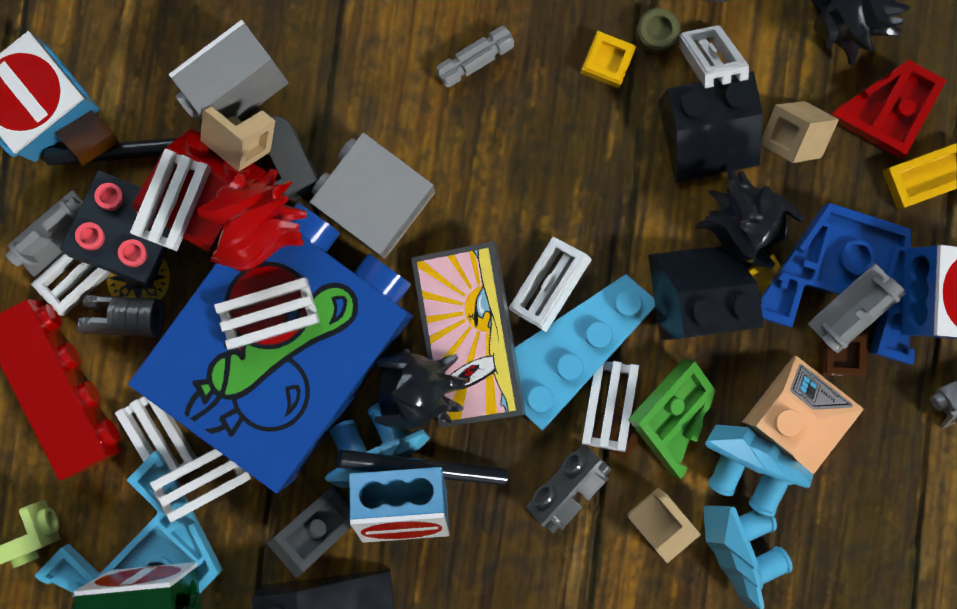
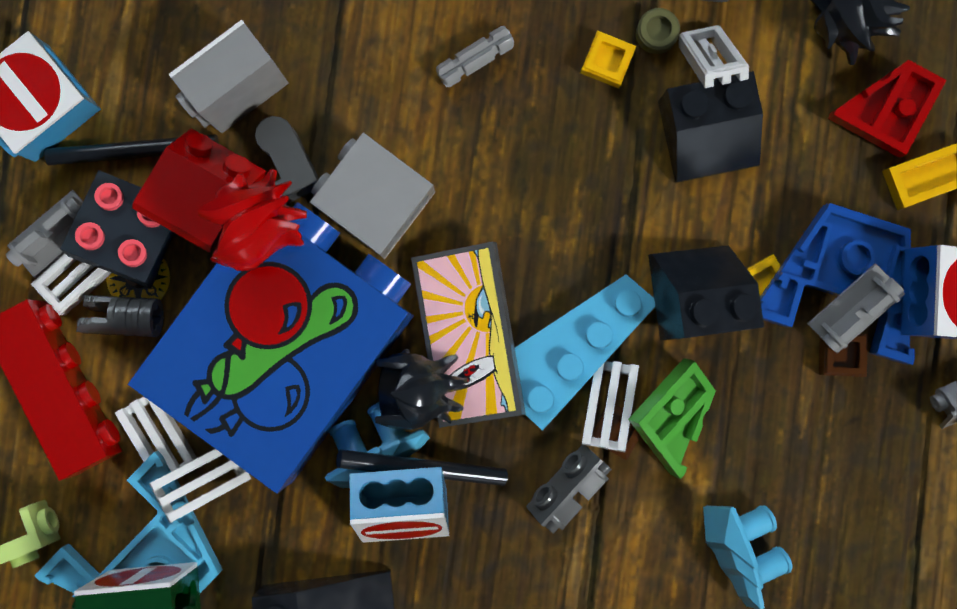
(87, 137): reddish brown tile -> none
(154, 195): white tile -> none
(230, 324): white tile -> none
(235, 140): tan panel -> none
(312, 532): dark grey slope -> none
(561, 292): white tile -> none
(663, 524): tan panel -> none
(744, 448): medium azure connector -> none
(749, 220): black hair -> none
(798, 131): tan panel -> none
(803, 414): light nougat slope -> none

